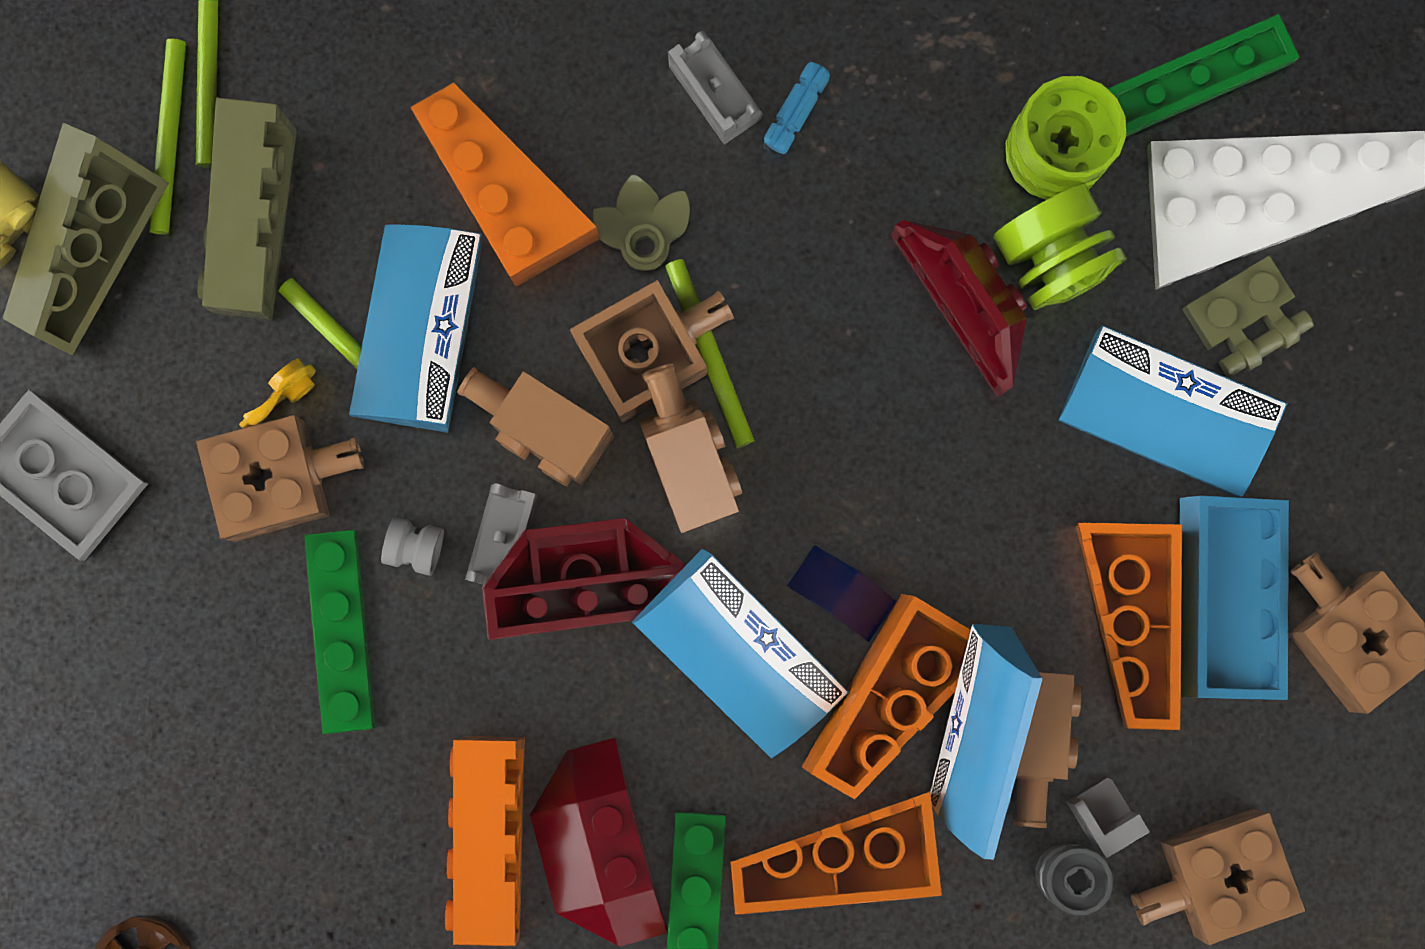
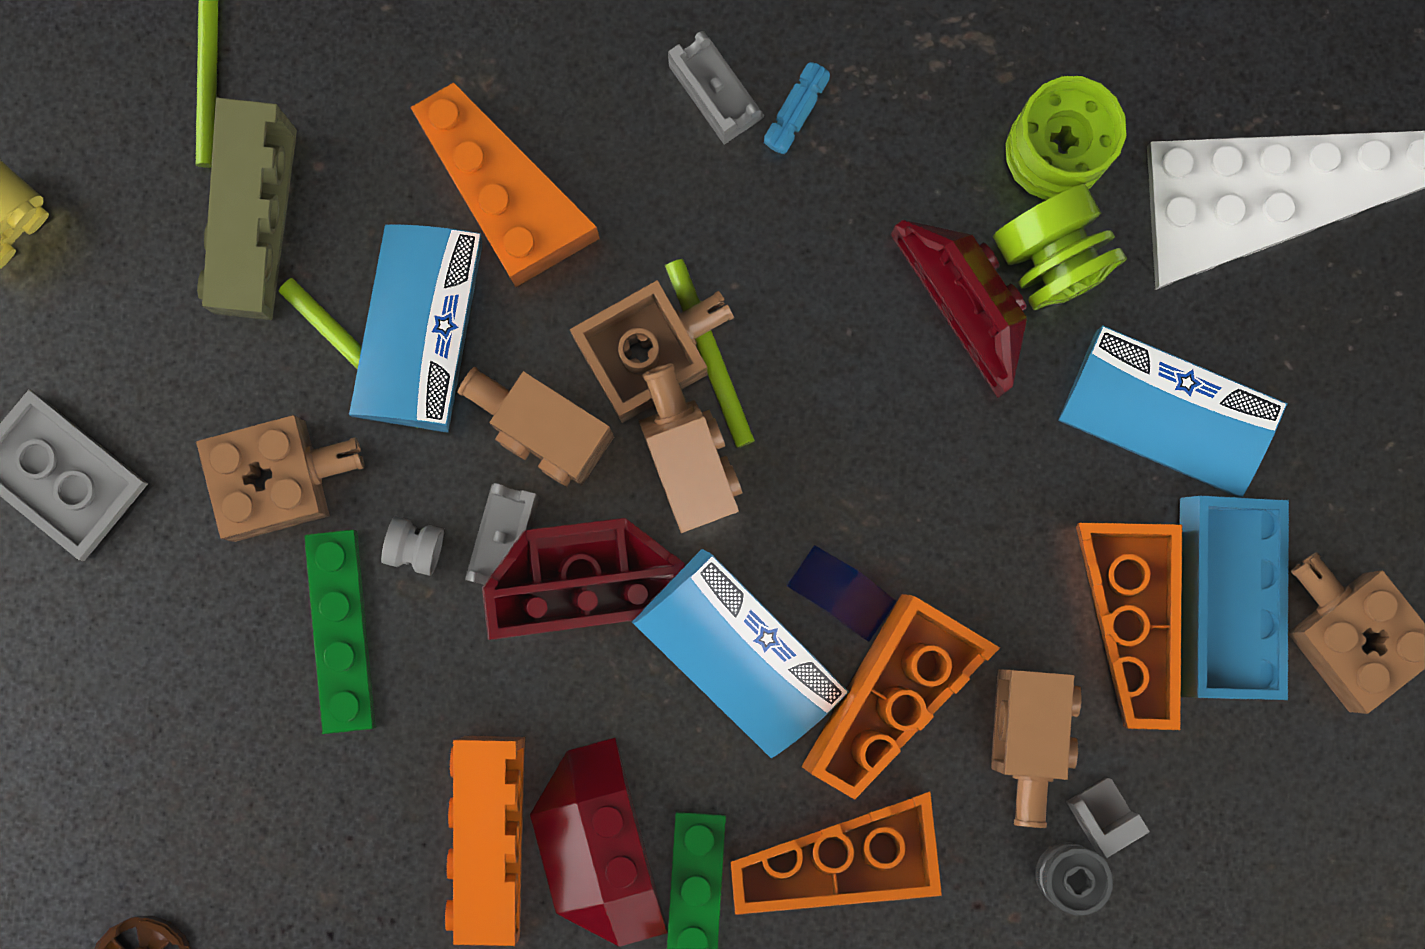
(79, 237): olive wedge -> none
(168, 131): lime bar -> none
(290, 382): yellow plate -> none
(642, 217): olive plate -> none
(985, 737): dark azure slope -> none
(1202, 861): medium nougat brick -> none
(1205, 74): green plate -> none
(1239, 303): olive plate -> none

